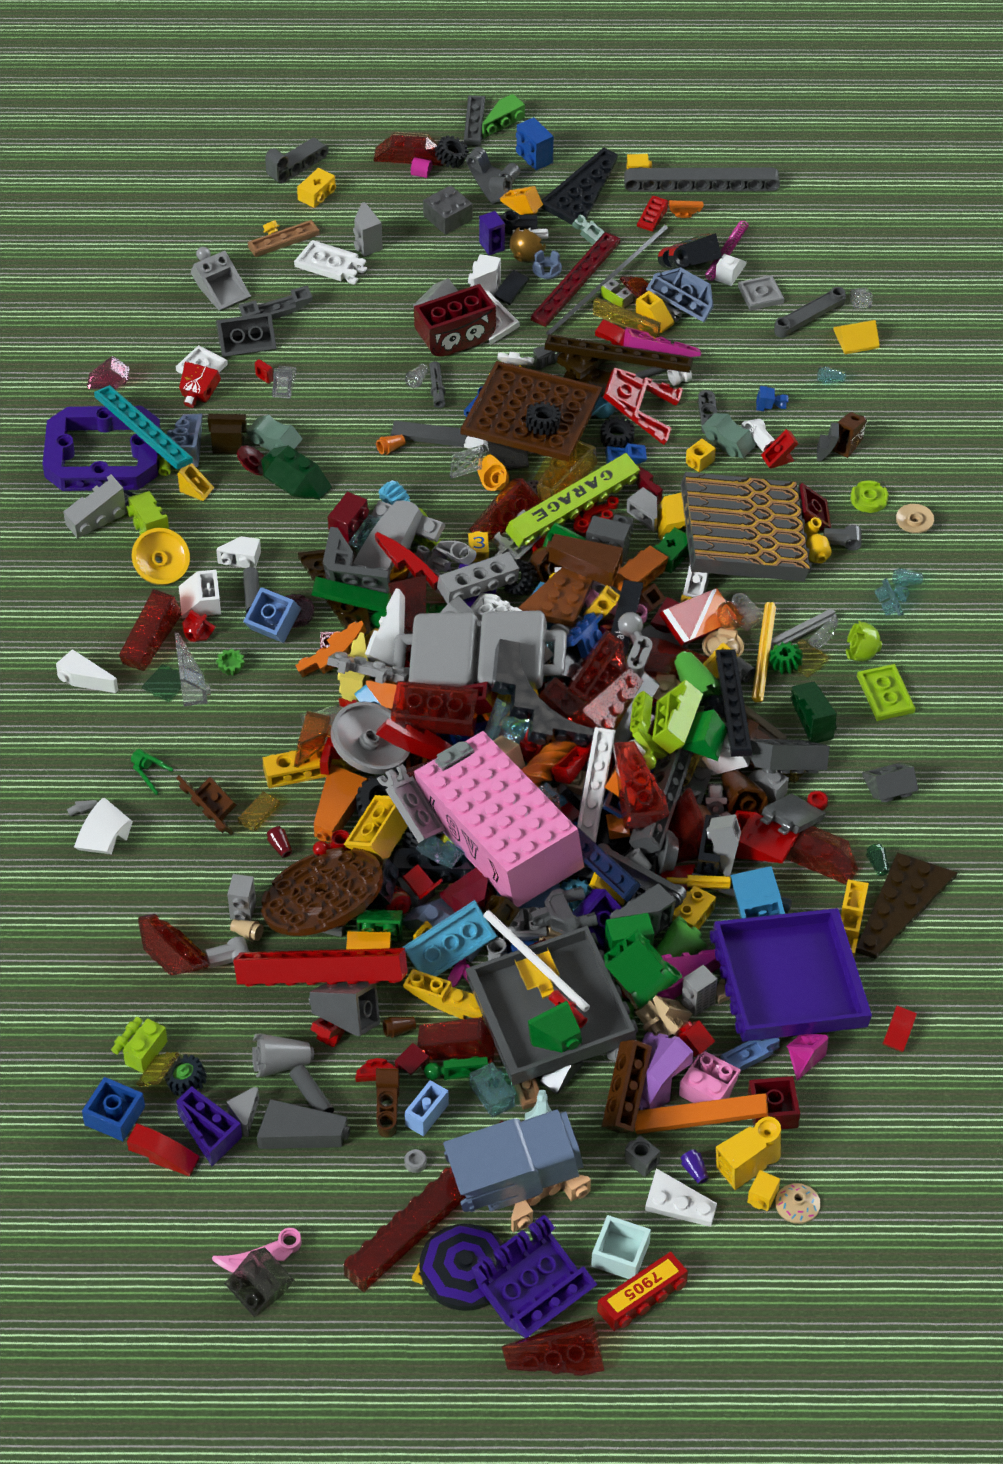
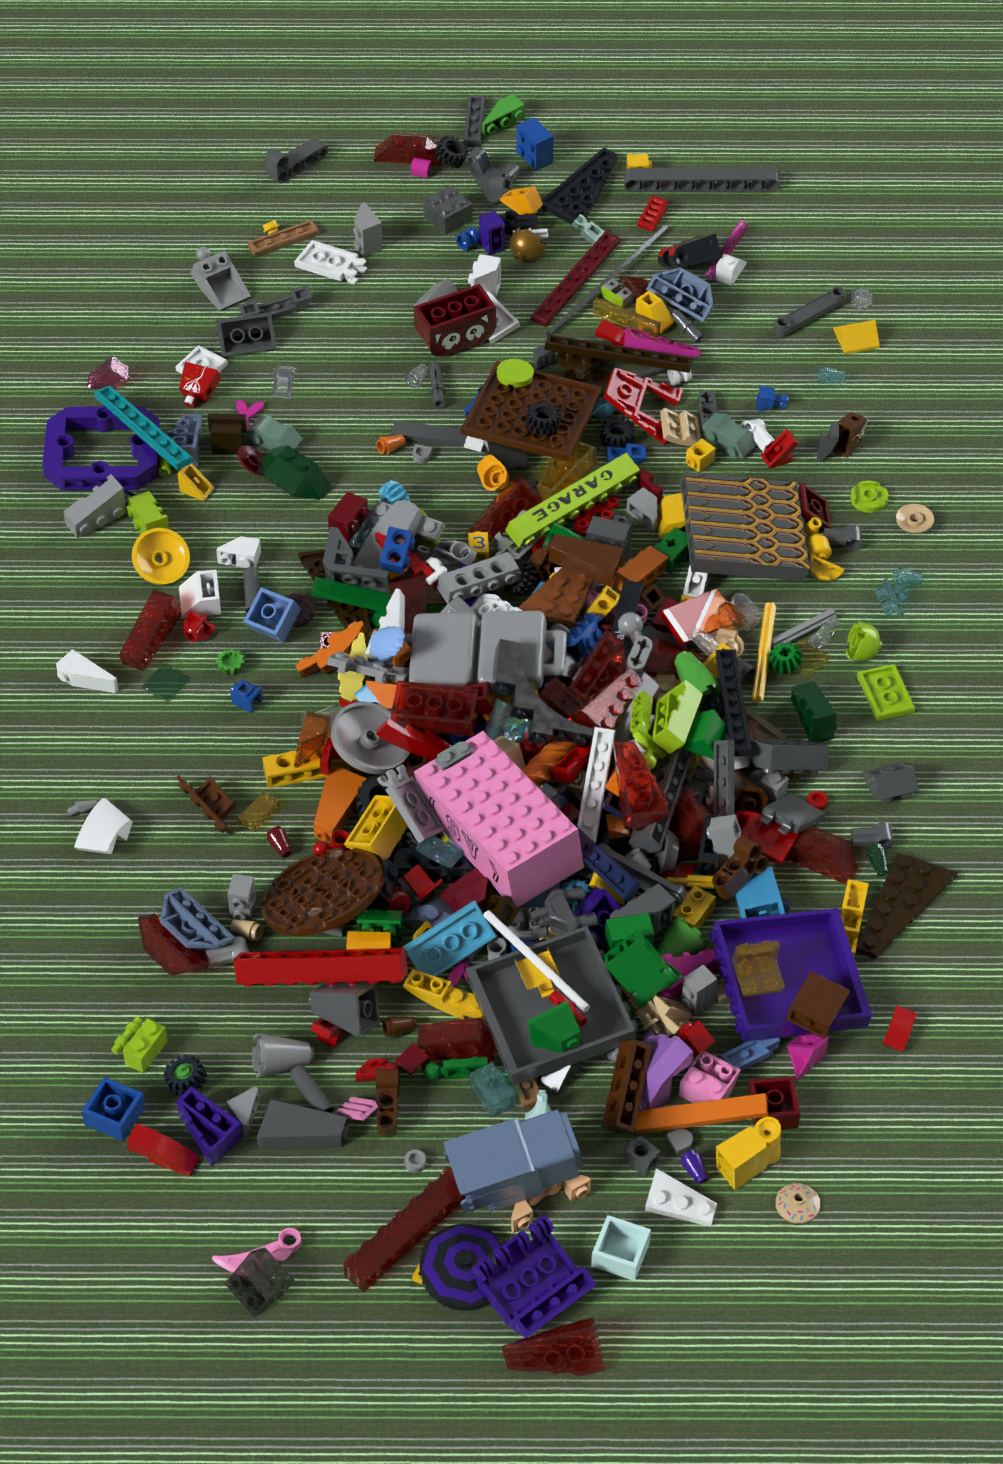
(144, 760): green plant -> none
(157, 1069): clear yellow piece -> none
(191, 677): clear wedge -> none
(191, 922): none -> sand blue wedge
(244, 694): none -> blue window
(251, 411): none -> dark pink piece
(264, 371): red tile -> none
(316, 187): yellow brick -> none
(355, 1108): none -> bright pink tile
(386, 643): none -> light blue hair
(393, 550): none -> blue brick
(402, 656): none -> orange tile
(422, 454): none -> light grey tile
(426, 1108): light blue brick -> none
(437, 567): none -> white plate
(464, 453): clear window -> none
(467, 238): none -> blue wheel
(511, 287): black slope -> none
(515, 359): white dish -> none
(515, 372): none -> lime tile
(552, 261): sand blue piece -> none
(642, 1291): red brick -> none
(680, 428): none -> tan slope
(680, 1140): none -> light grey tile
(685, 209): orange tile -> none
(687, 326): none -> dark grey pin
(704, 641): none -> clear cone
(724, 777): none -> dark grey tile
(739, 867): none -> reddish brown piece
(758, 968): none -> clear yellow bracket
(761, 292): light grey tile -> none
(763, 1190): yellow brick -> none
(817, 1004): none -> reddish brown panel
(824, 569): none -> yellow tile
(878, 834): none -> dark grey piece

